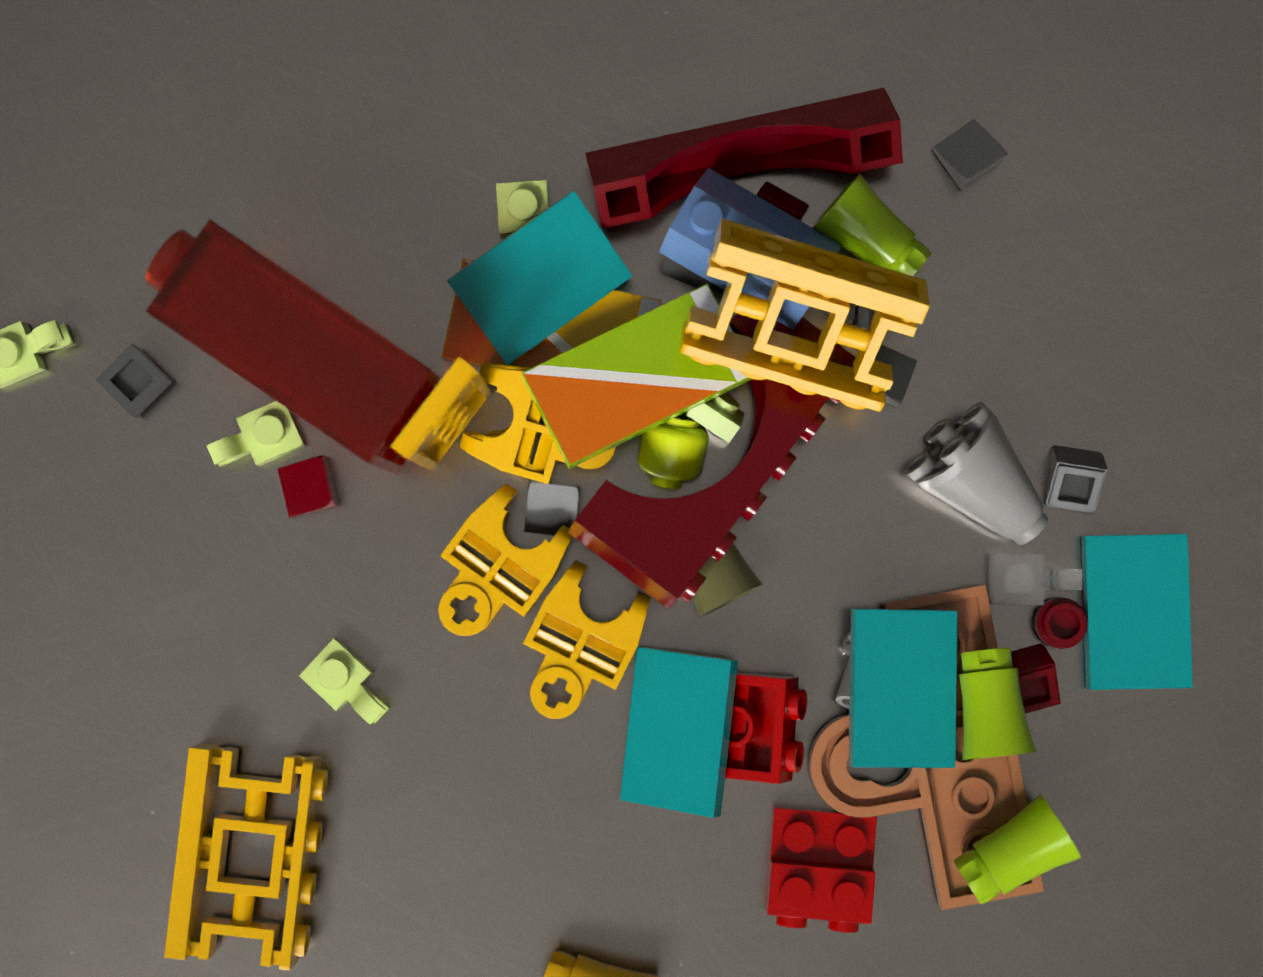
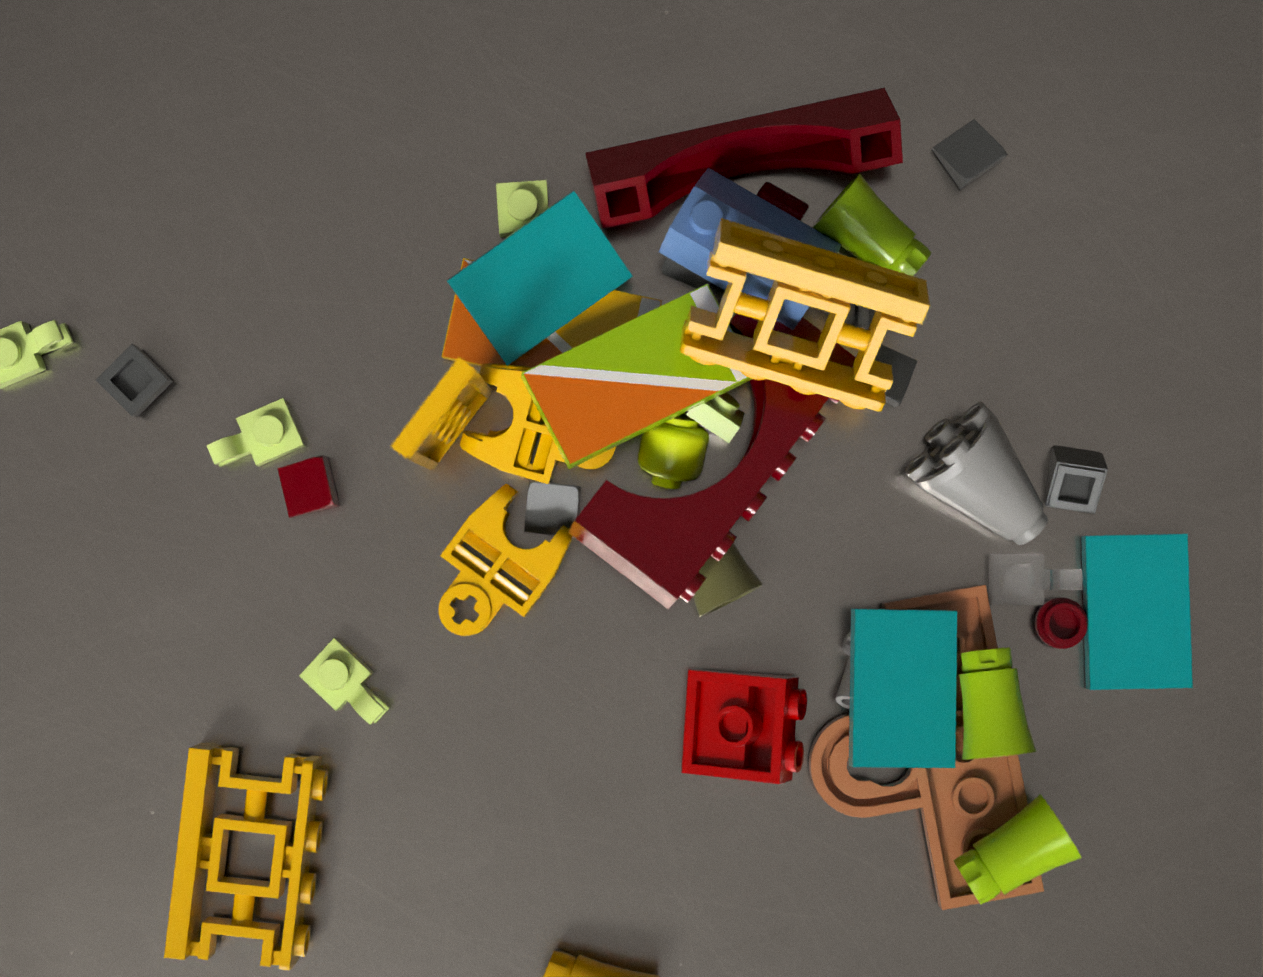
(289, 341): clear red brick -> none
(570, 662): yellow piece -> none
(679, 731): teal tile -> none
(820, 868): red plate -> none
(1036, 677): dark red slope -> none

